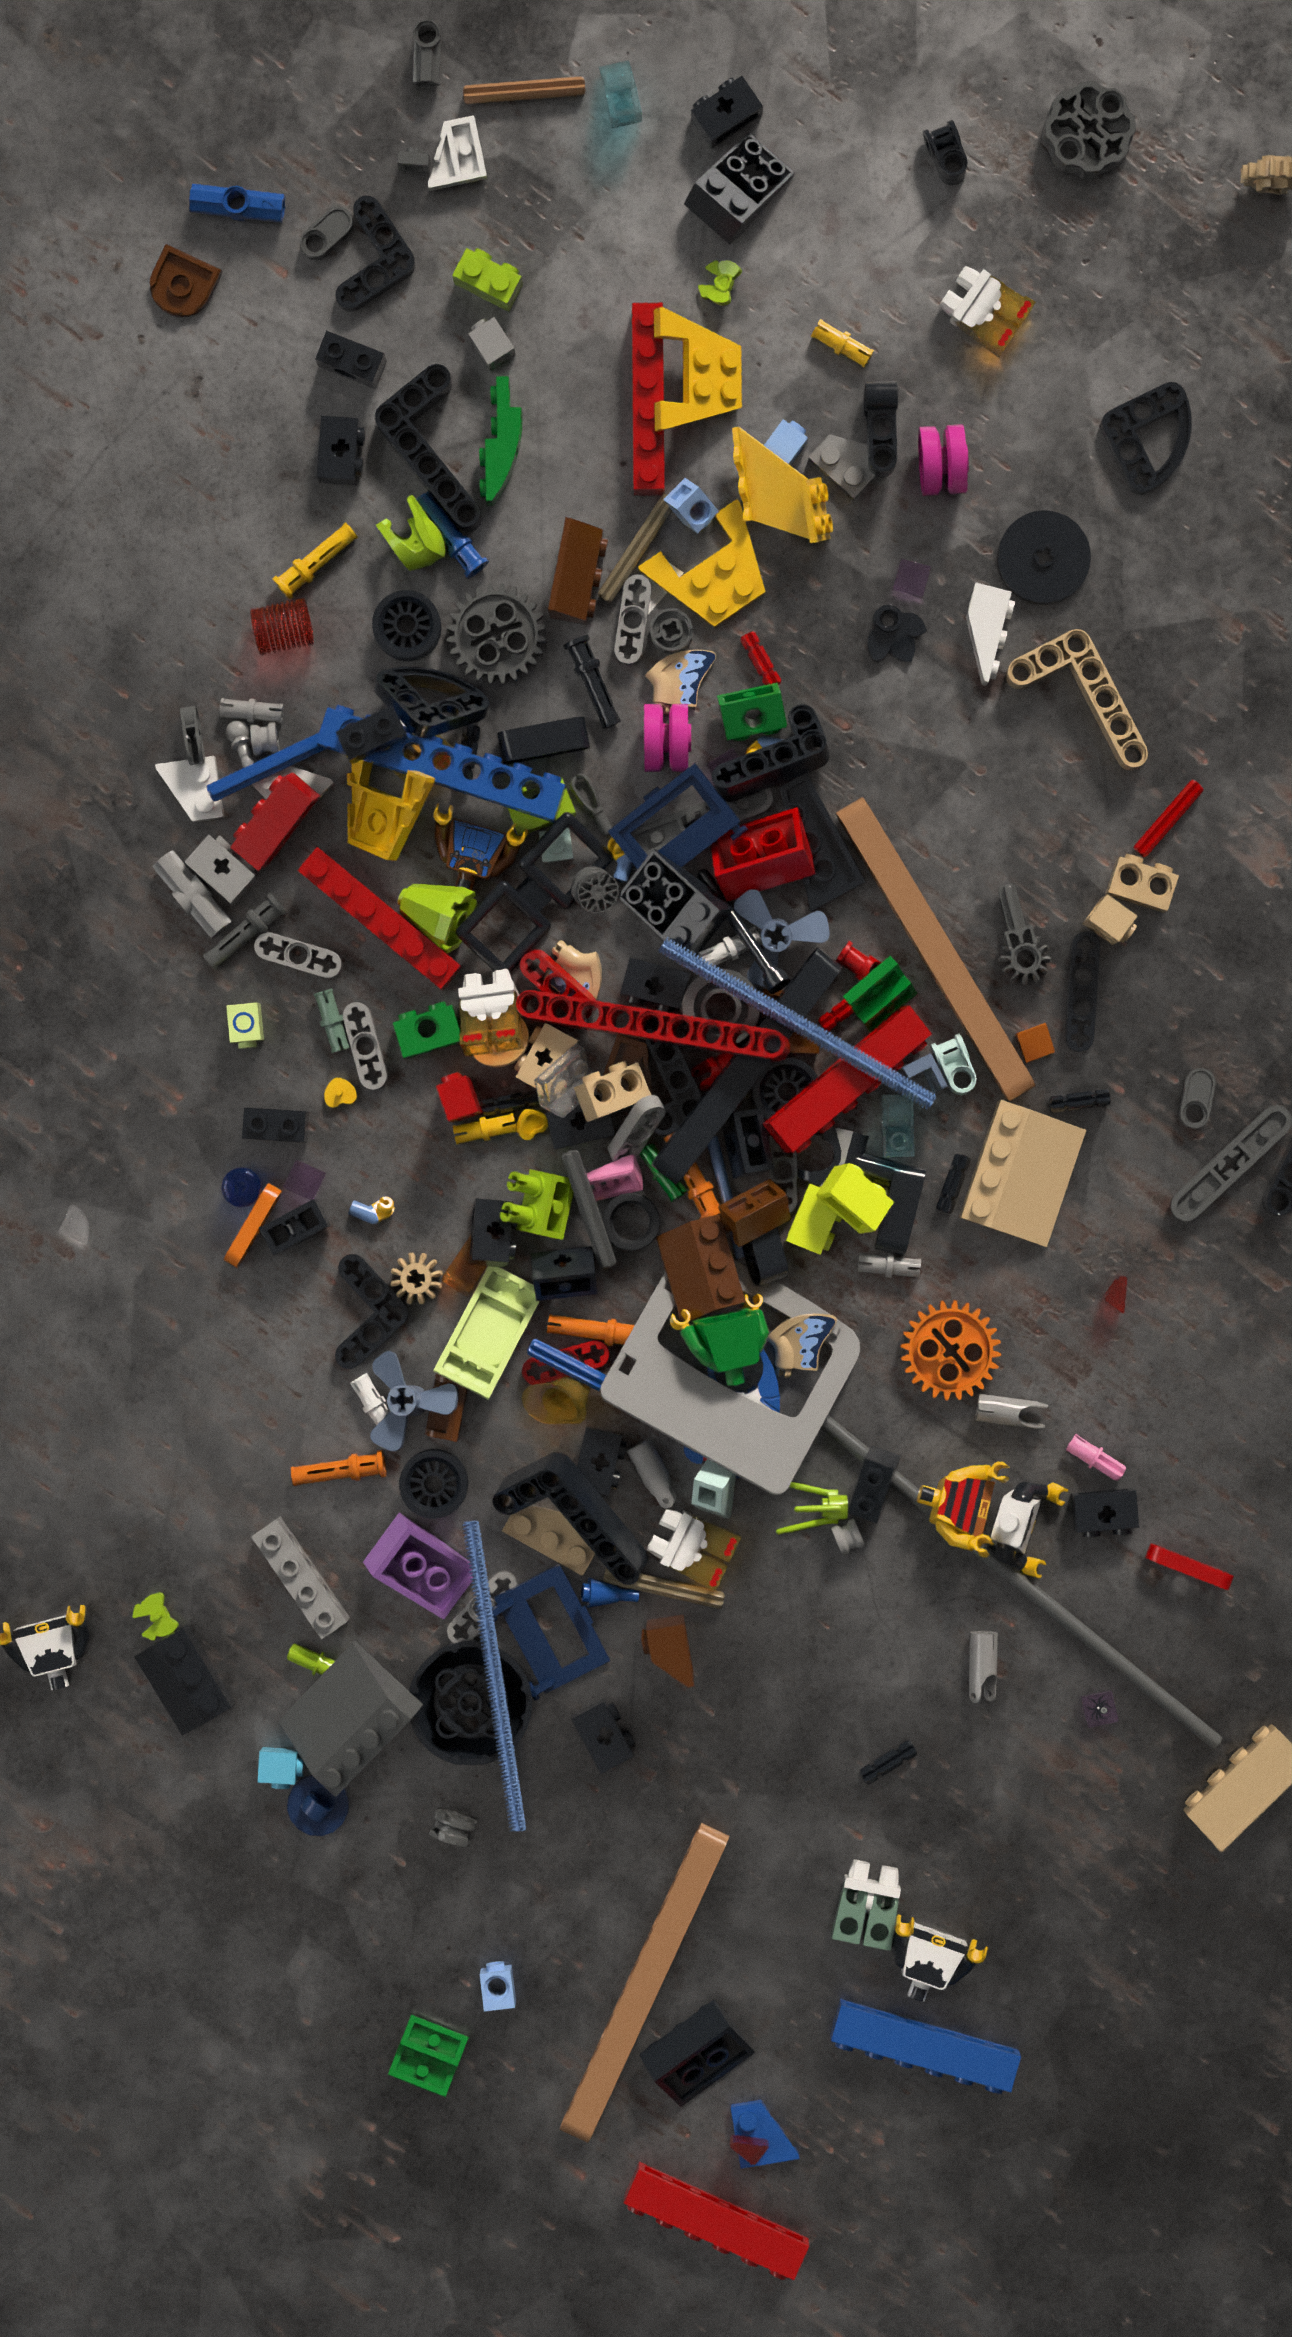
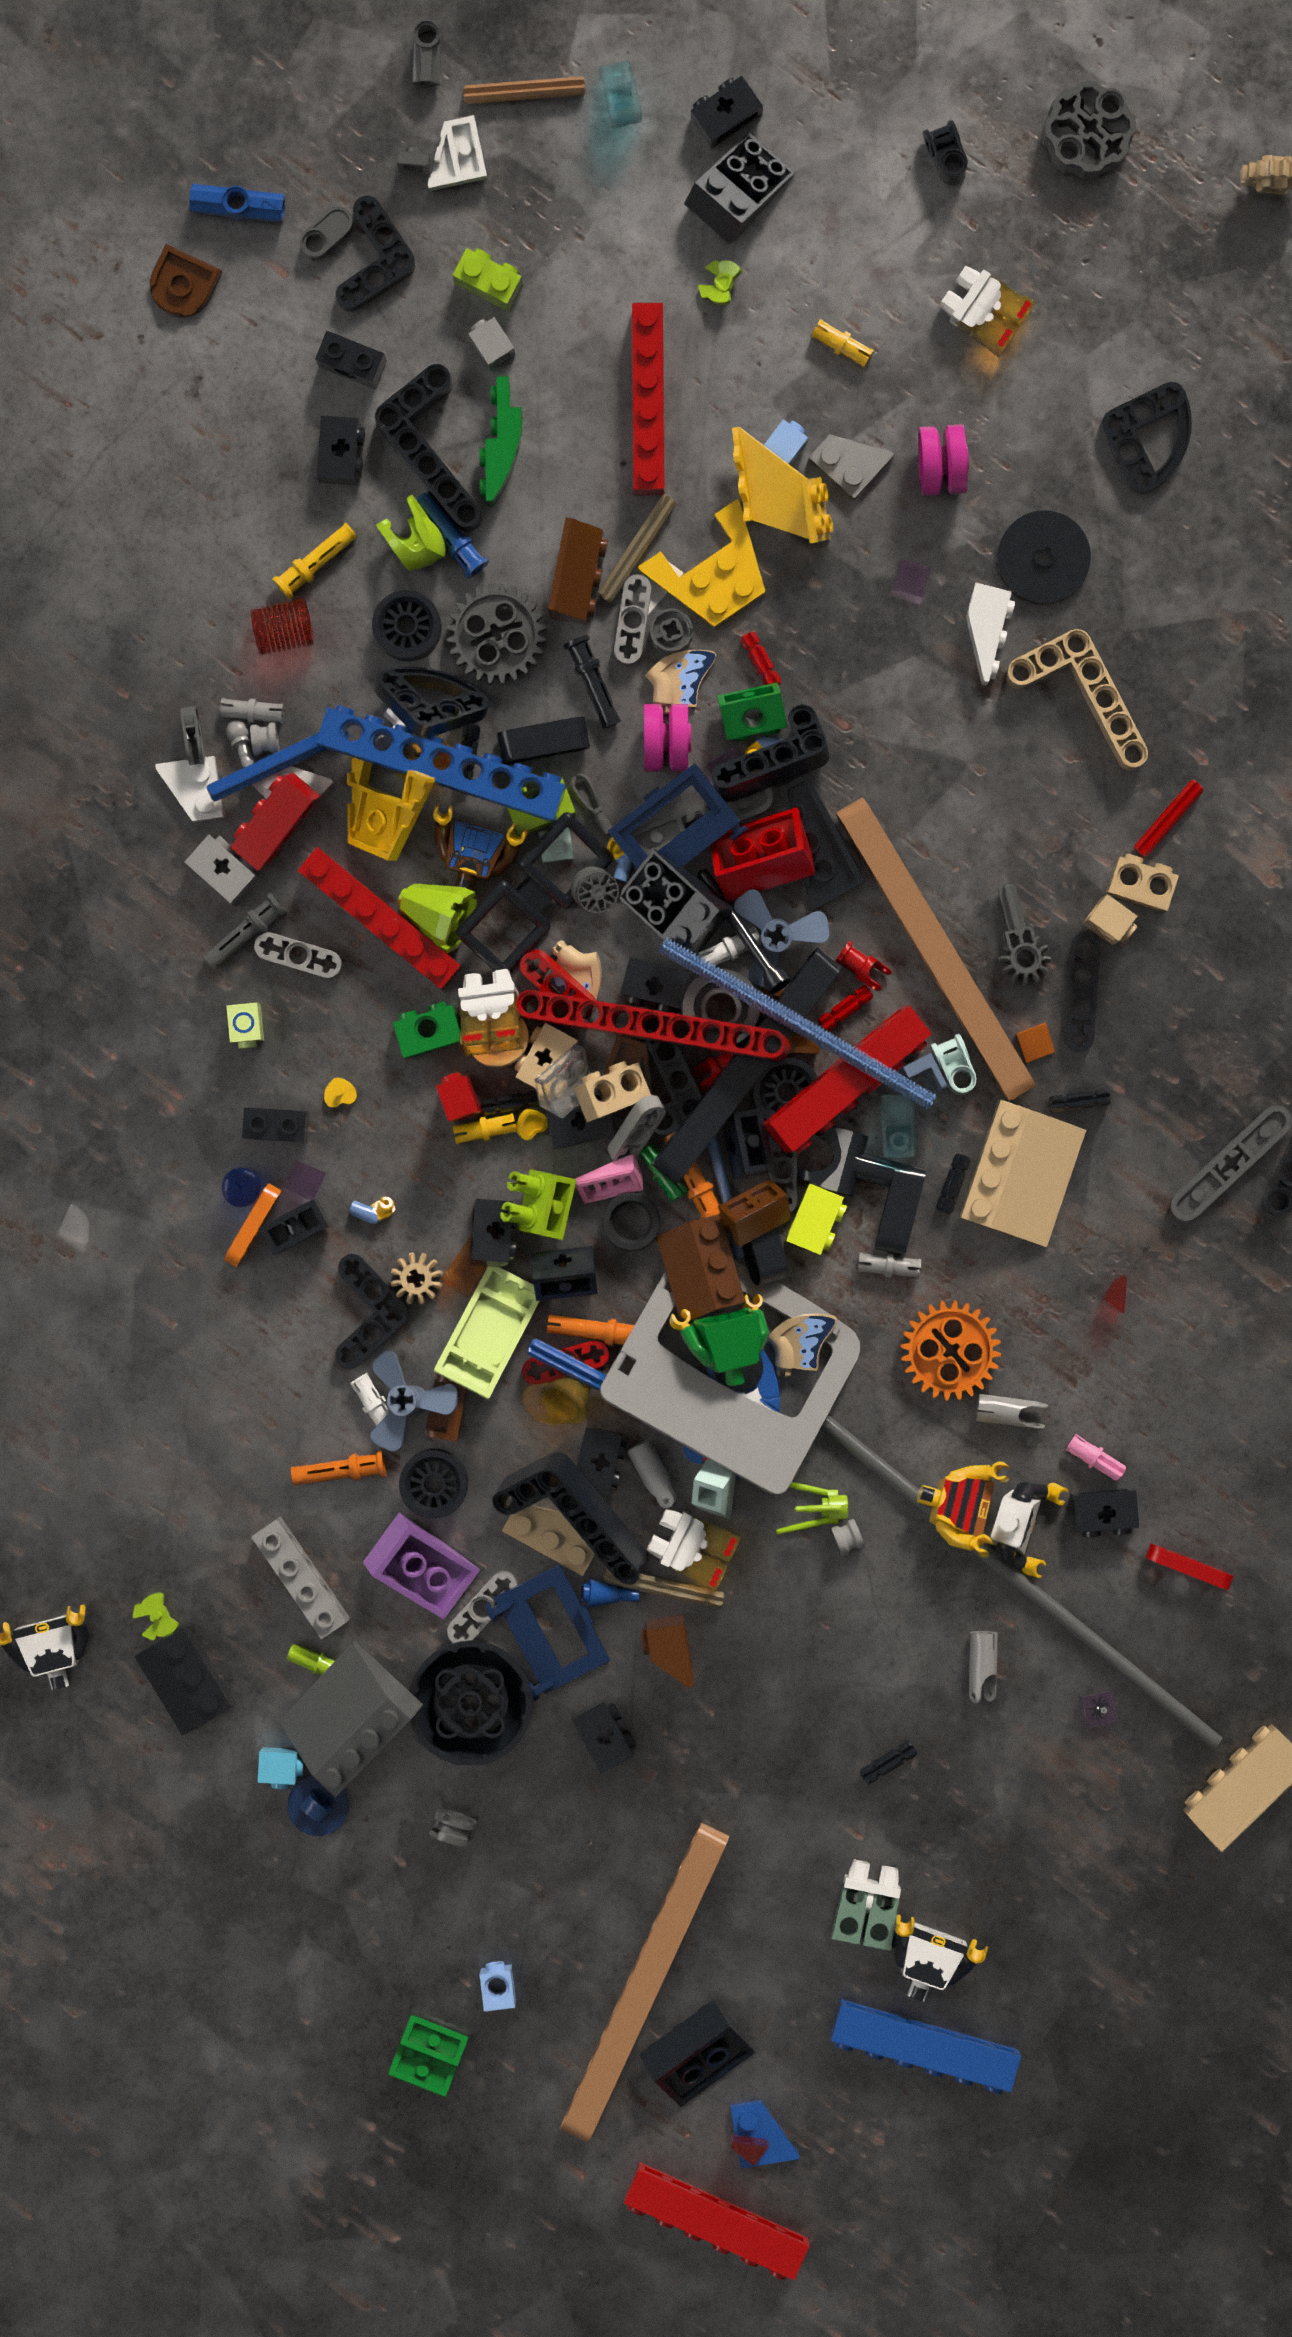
(192, 894): light grey piece -> none
(331, 1020): sand green pin -> none
(371, 734): black brick -> none
(378, 1066): light grey beam -> none
(495, 1676): medium blue axle -> none
(588, 1209): dark grey axle -> none
(682, 500): light blue brick -> none
(709, 372): yellow wing -> none
(855, 1198): neon yellow brick -> none
(874, 1484): black brick -> none
(880, 994): green slope -> none
(881, 407): black piece -> none
(897, 638): black plate -> none
(1198, 1091): dark grey piece -> none

